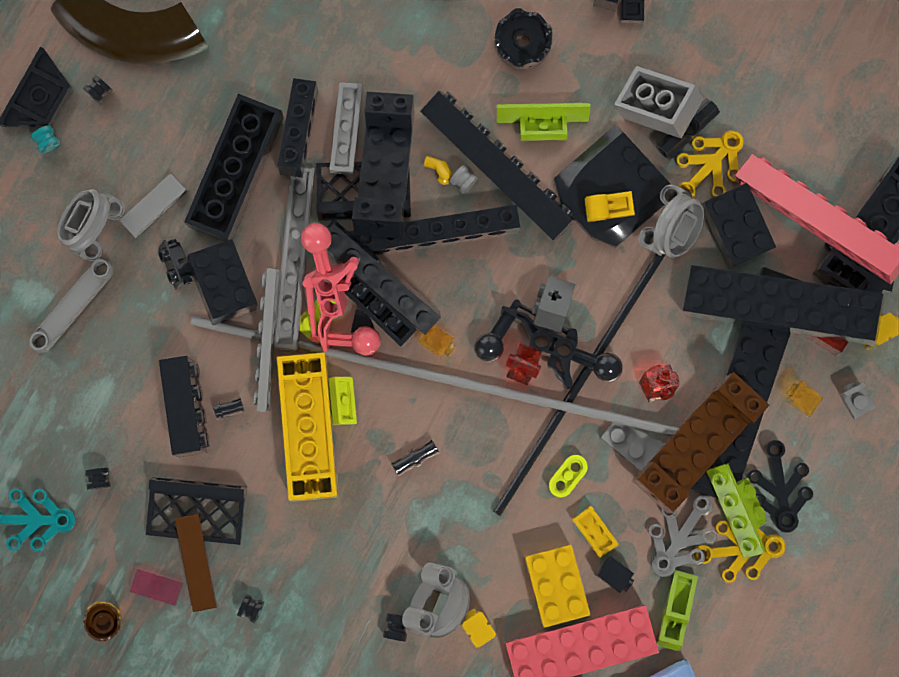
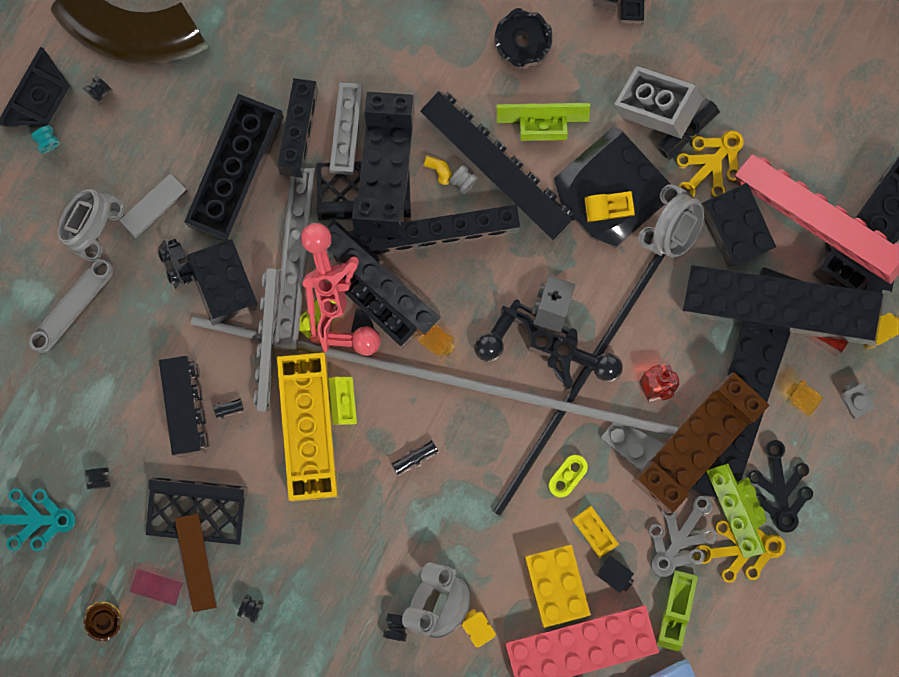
(523, 364): clear red brick -> none

